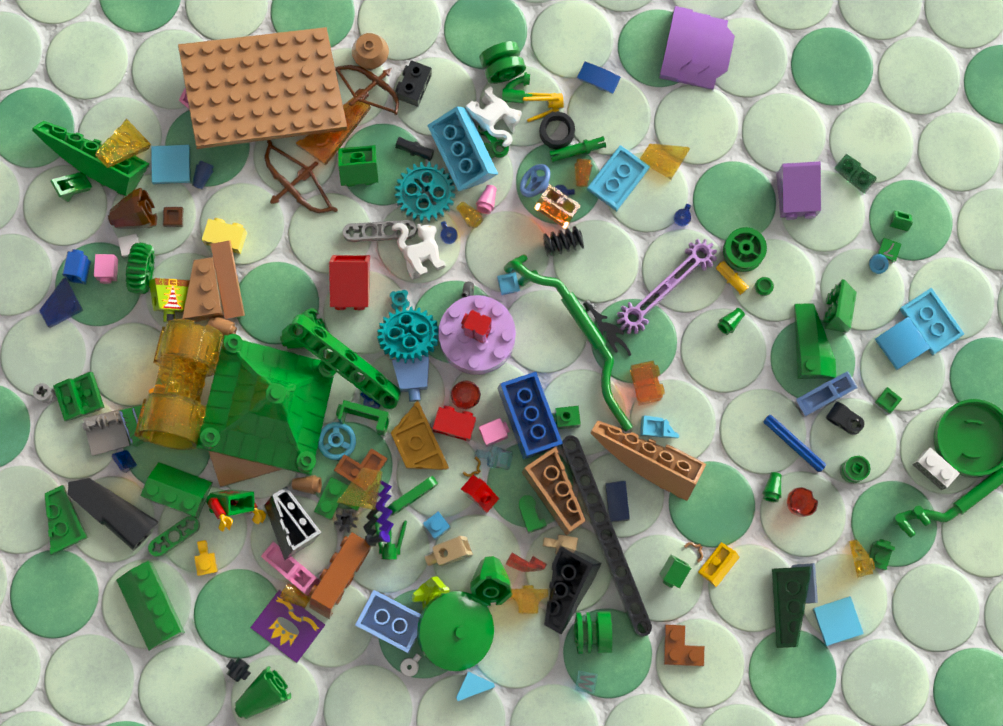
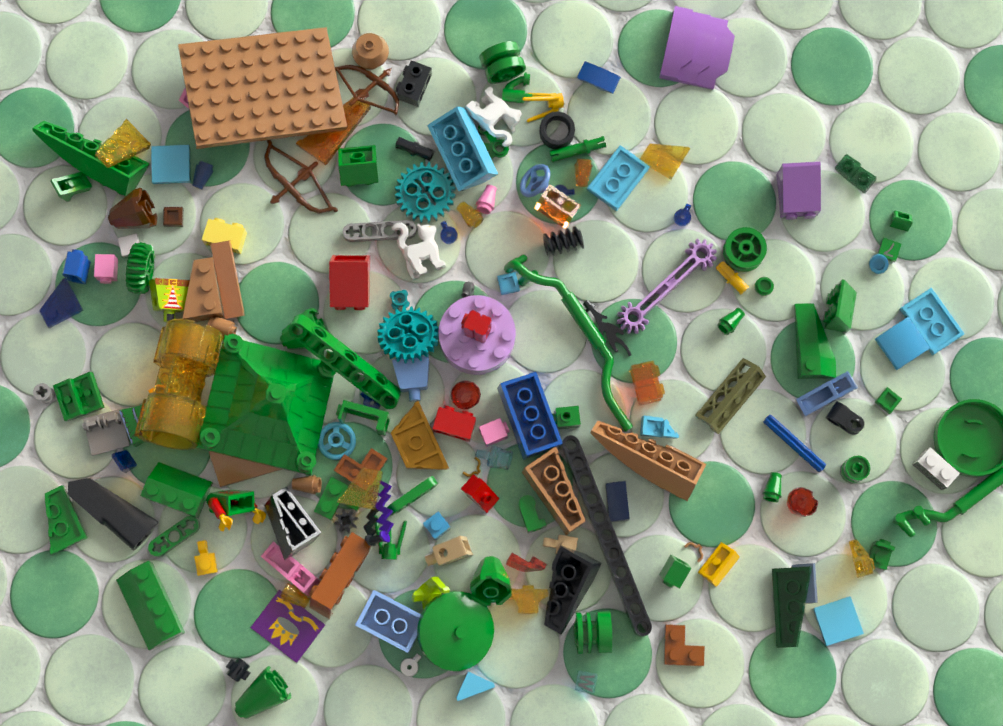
(734, 396): none -> olive fence

